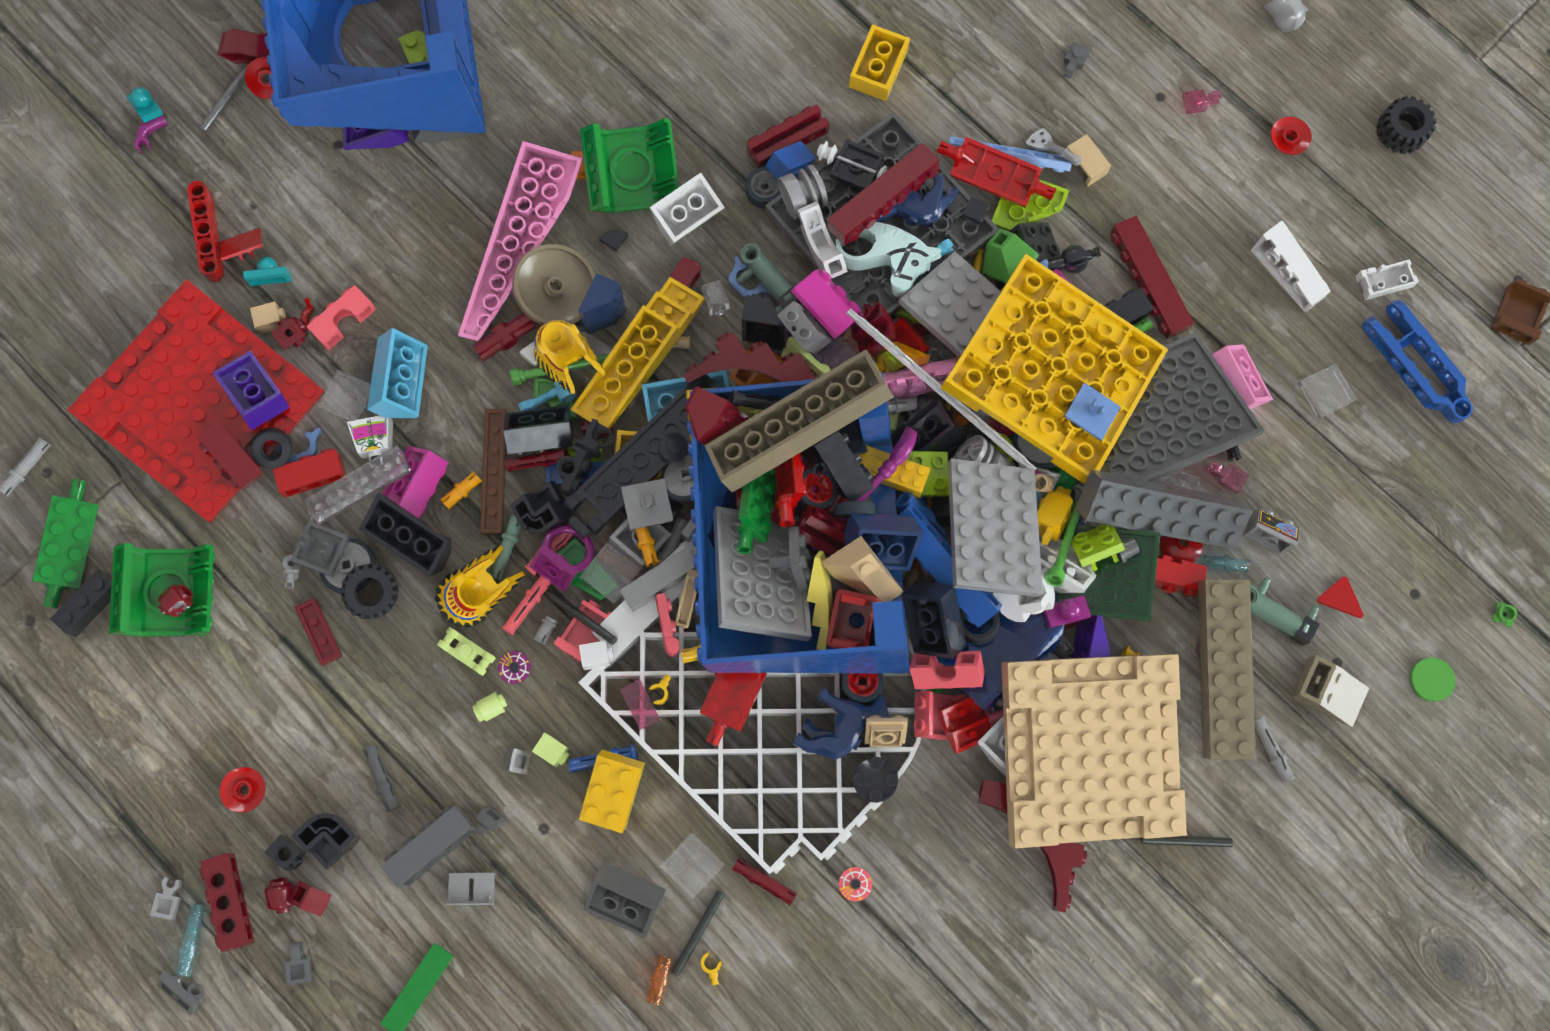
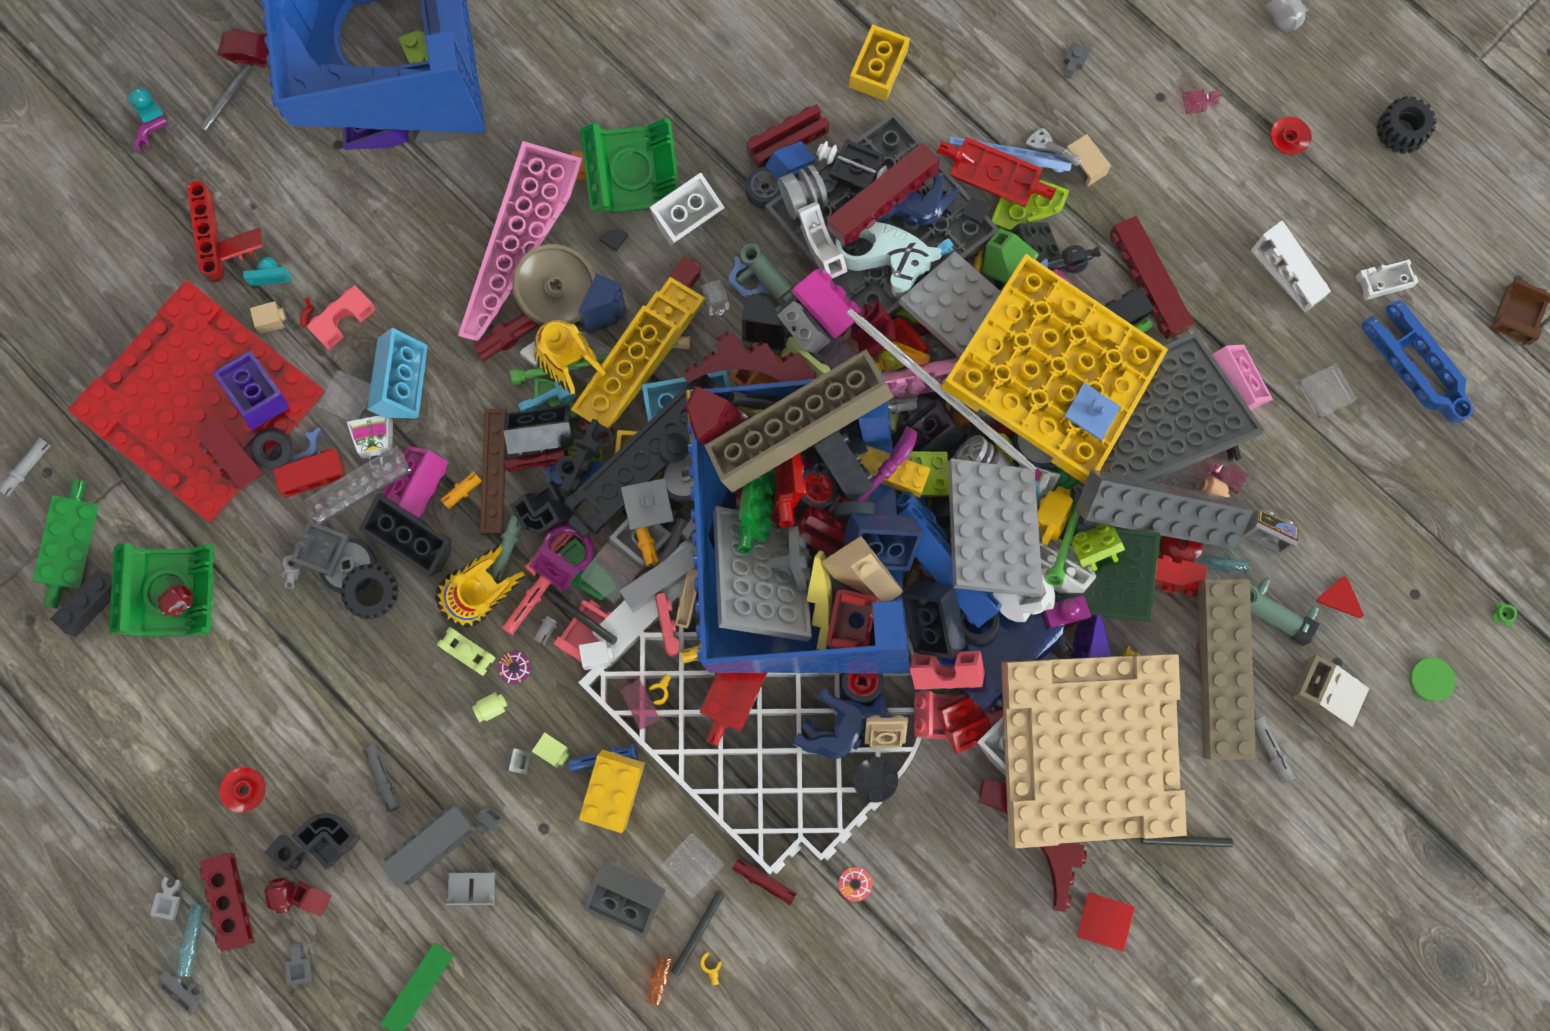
(254, 78): red dish -> none
(284, 335): dark red brick -> none
(318, 631): dark red tile -> none
(1039, 479): tan hose -> none
(1106, 921): none -> red slope
(1131, 549): dark grey piece -> none
(1214, 486): none -> light nougat head

